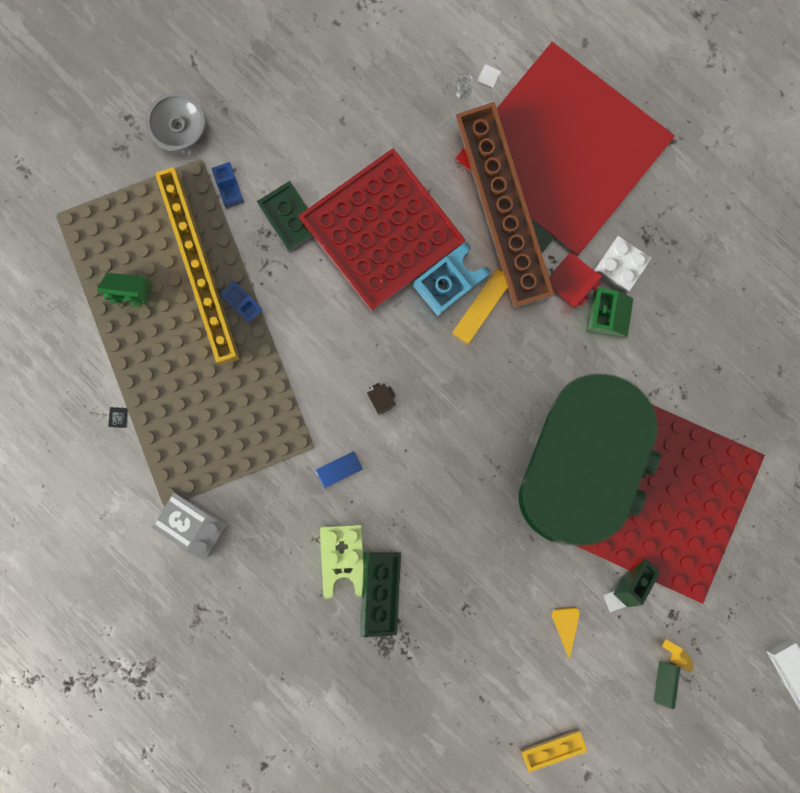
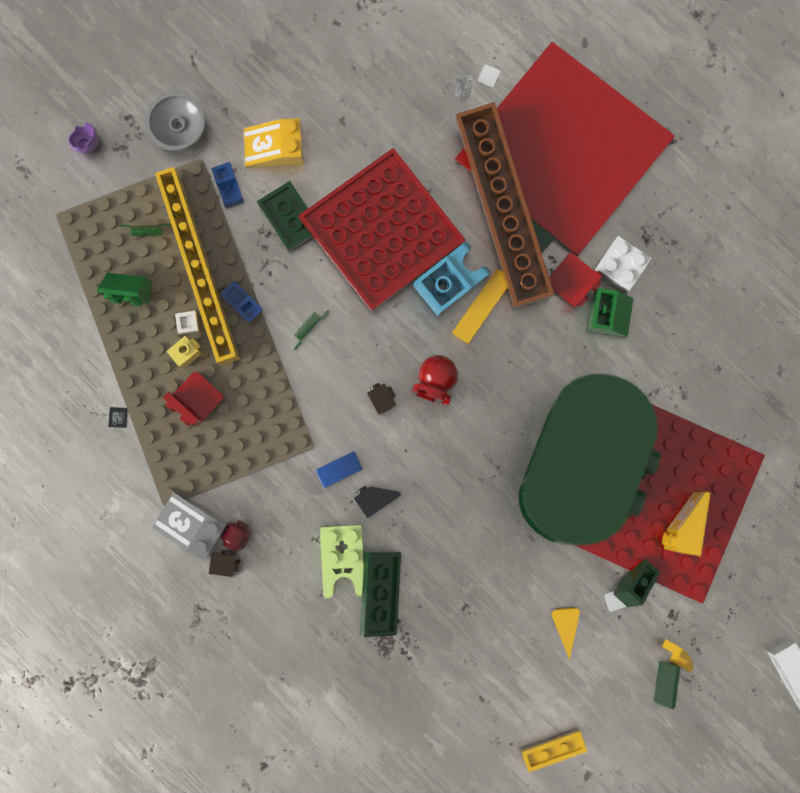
(84, 139): none -> medium lavender hair
(151, 231): none -> green piece
(185, 351): none -> light yellow brick
(187, 322): none -> white plate
(194, 399): none -> red bracket
(225, 563): none -> dark brown brick
(236, 535): none -> dark red head
(274, 143): none -> yellow slope
(301, 337): none -> green piece
(374, 499): none -> black slope
(436, 378): none -> red tile
(688, 527): none -> yellow slope

